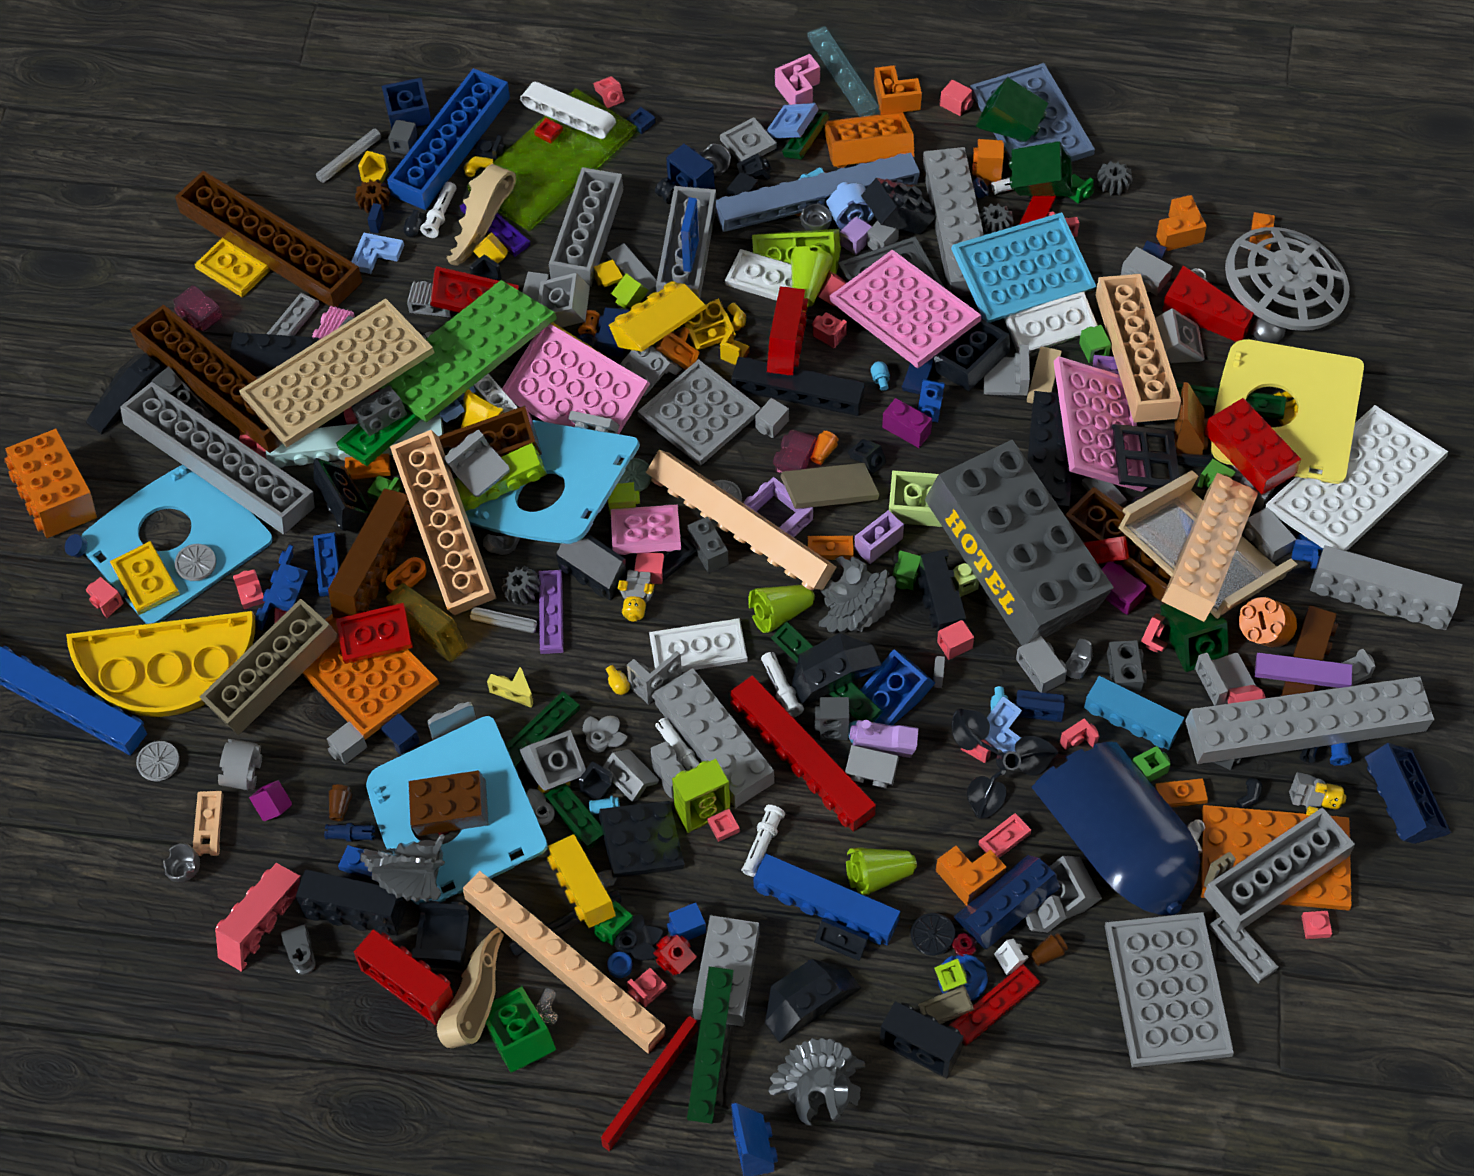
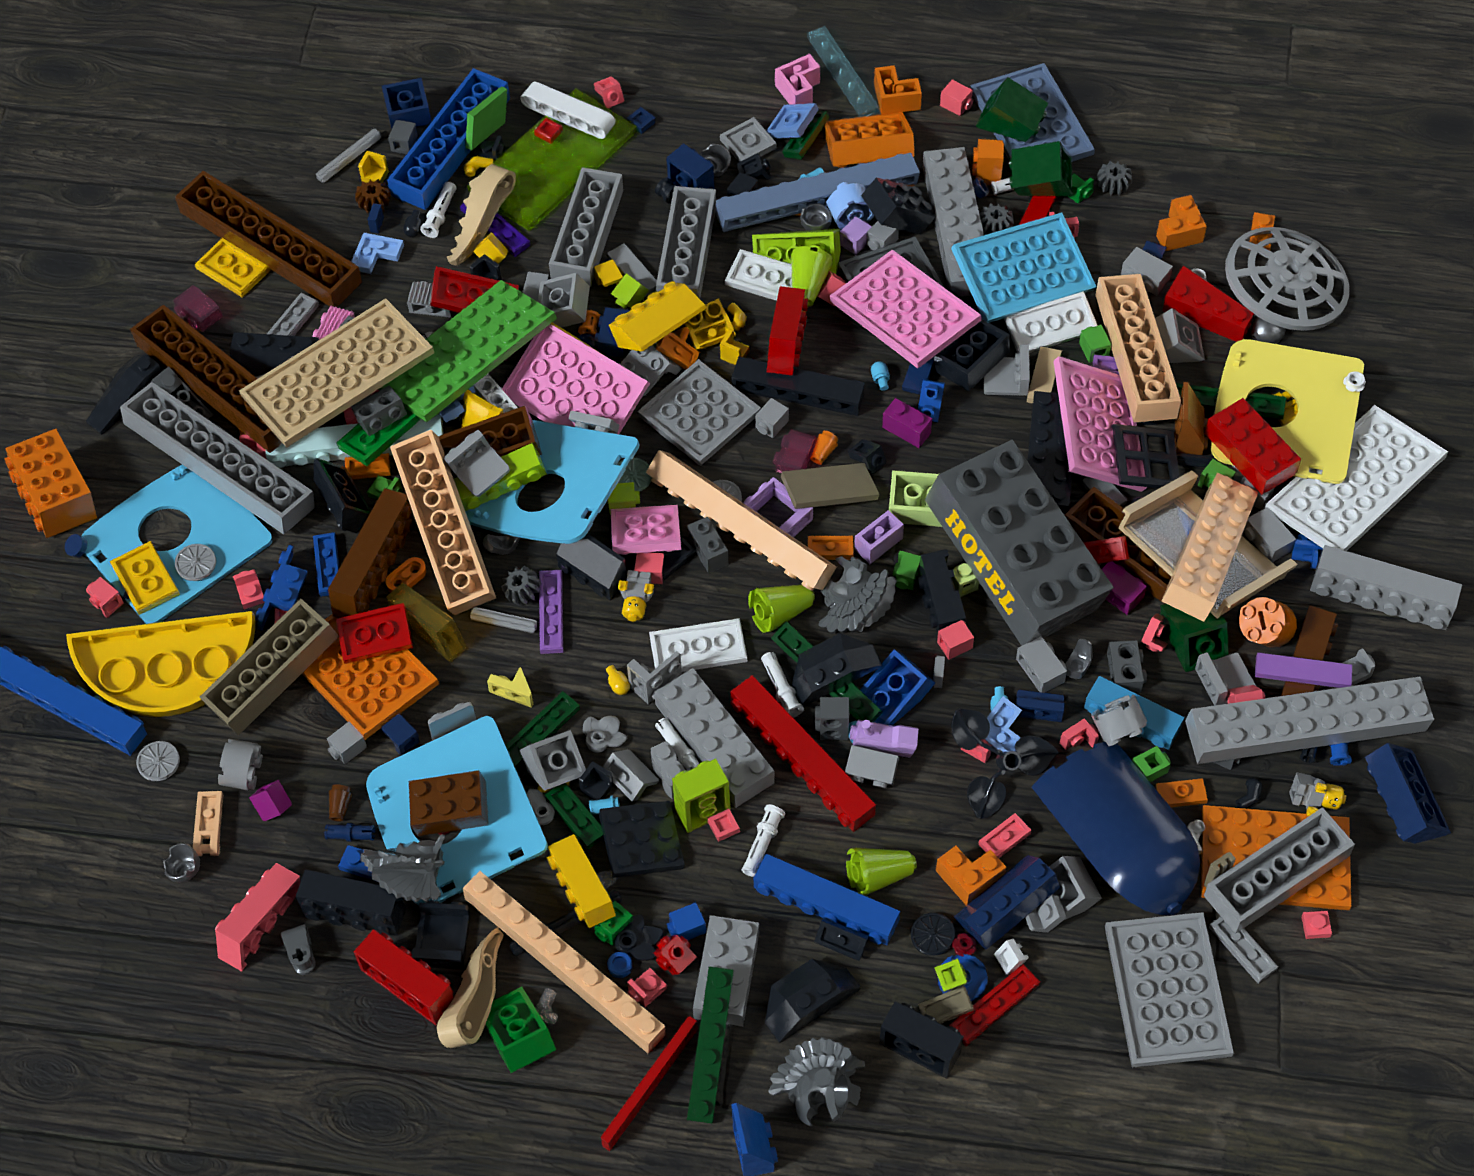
(486, 118): none -> bright green tile
(690, 234): blue tile -> none
(829, 329): coral brick -> none
(1049, 949): reddish brown cone -> none
(1120, 719): none -> light grey brick
(1354, 377): none -> white plate

